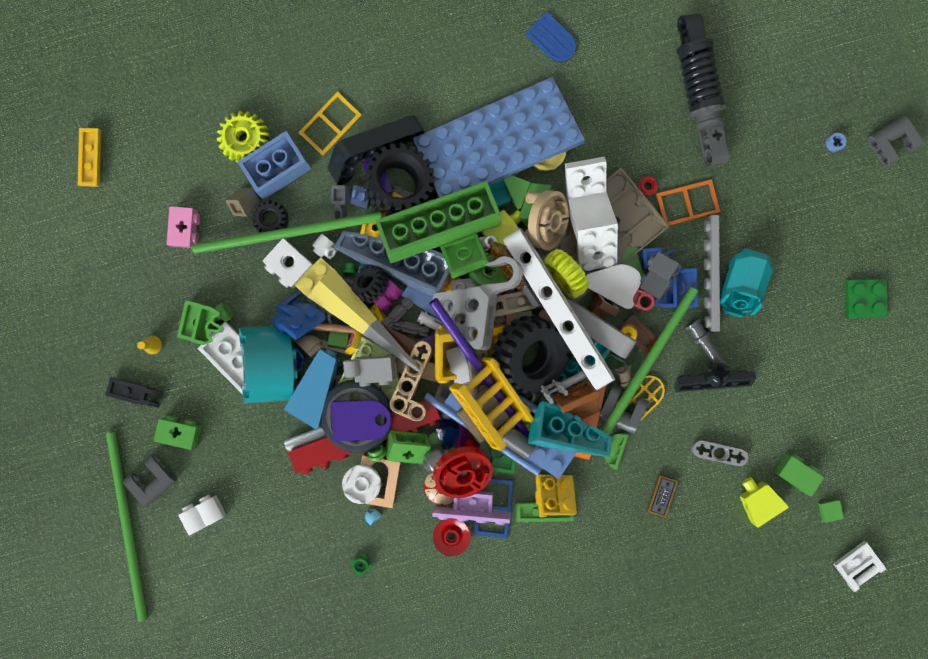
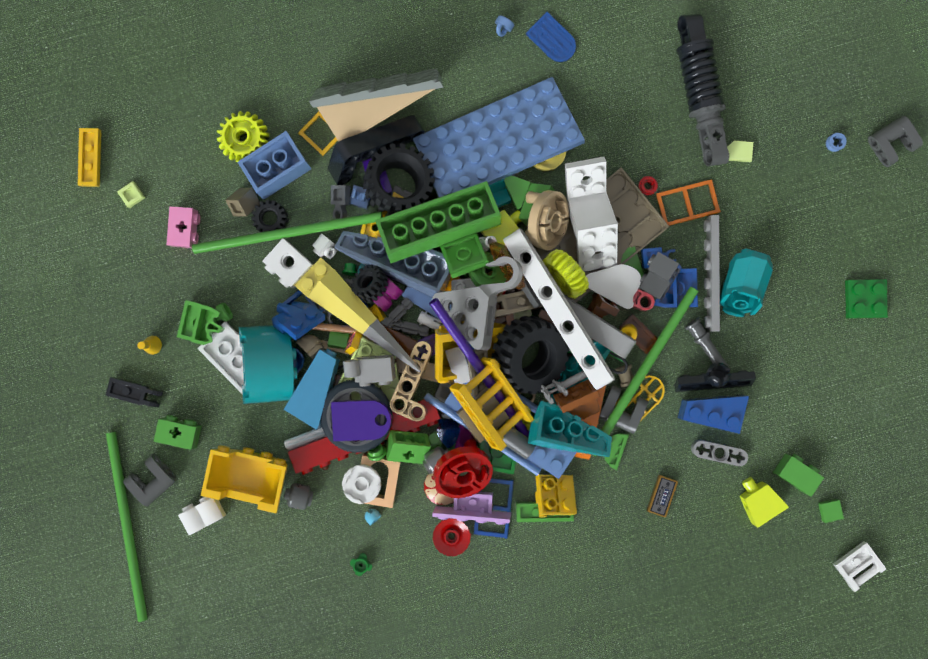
(131, 194): none -> yellowish green tile
(245, 477): none -> yellow cylinder
(298, 496): none -> dark grey head
(363, 104): none -> piece
(504, 23): none -> medium blue tile
(716, 412): none -> blue wedge
(740, 151): none -> yellowish green tile

